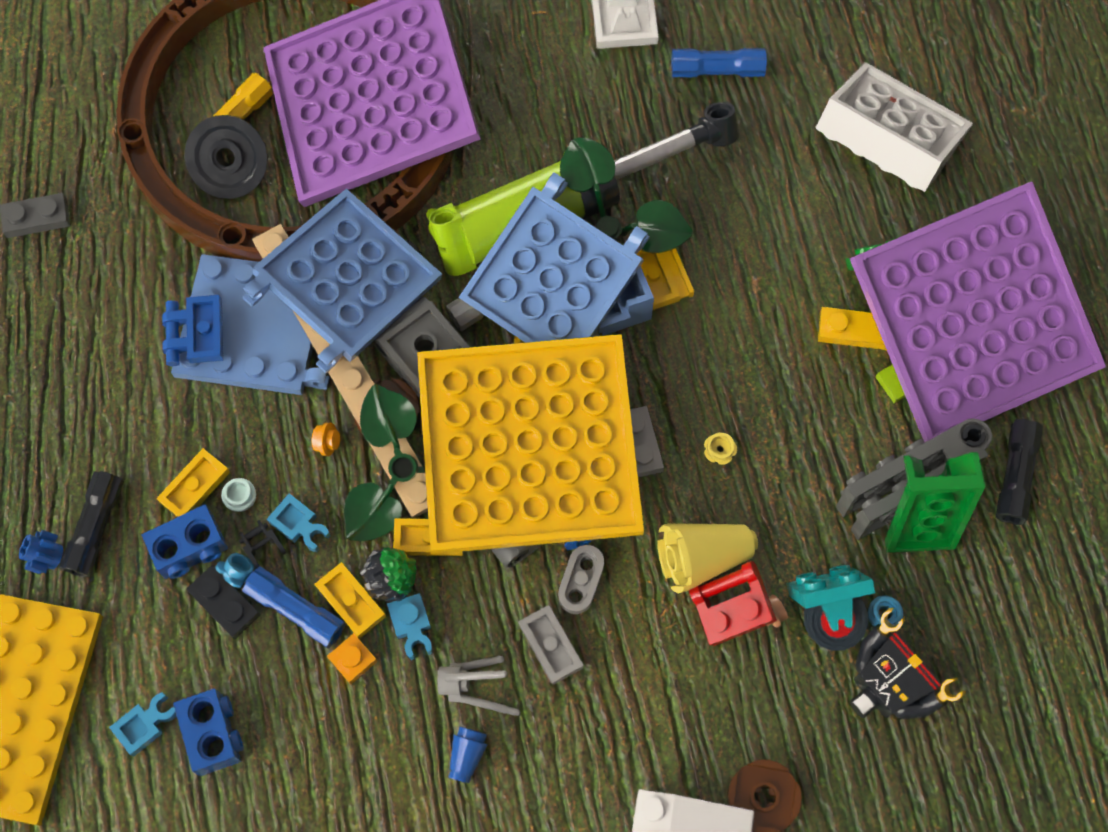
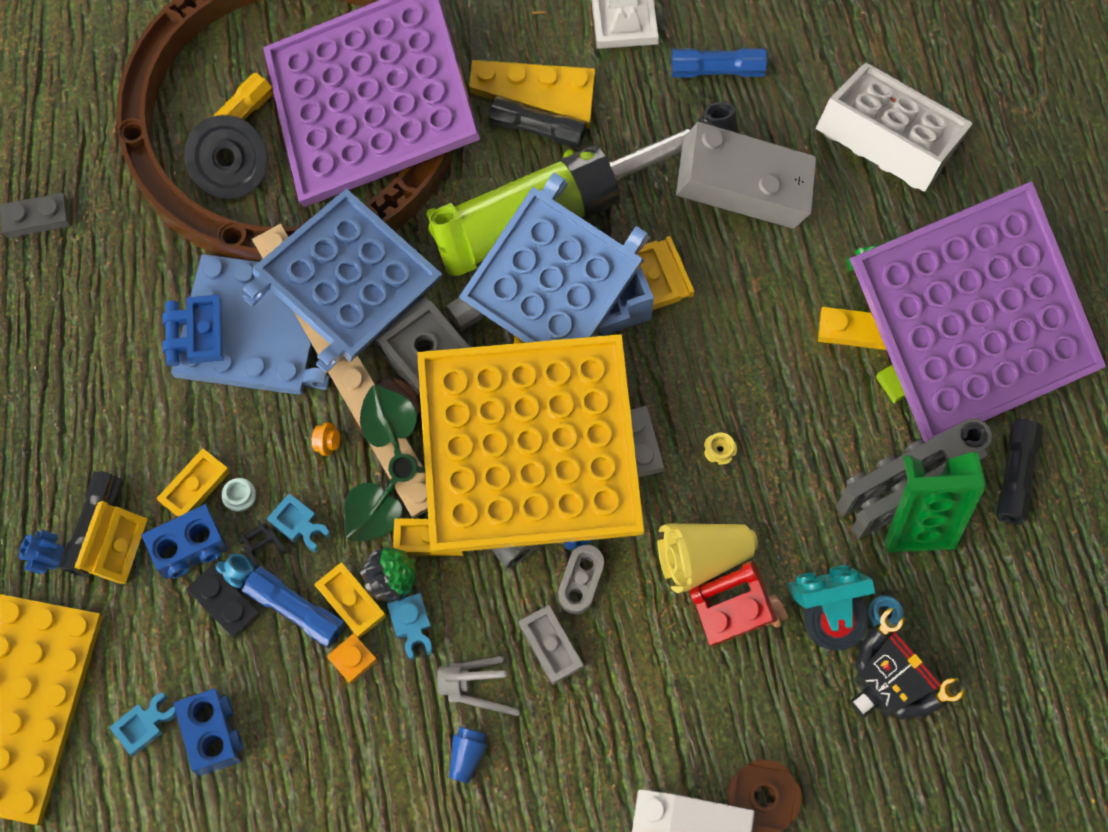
(111, 543): none -> yellow plate
(541, 87): none -> yellow wing
(560, 128): none -> black axle
(590, 165): dark green plant -> none
(746, 175): none -> light grey brick

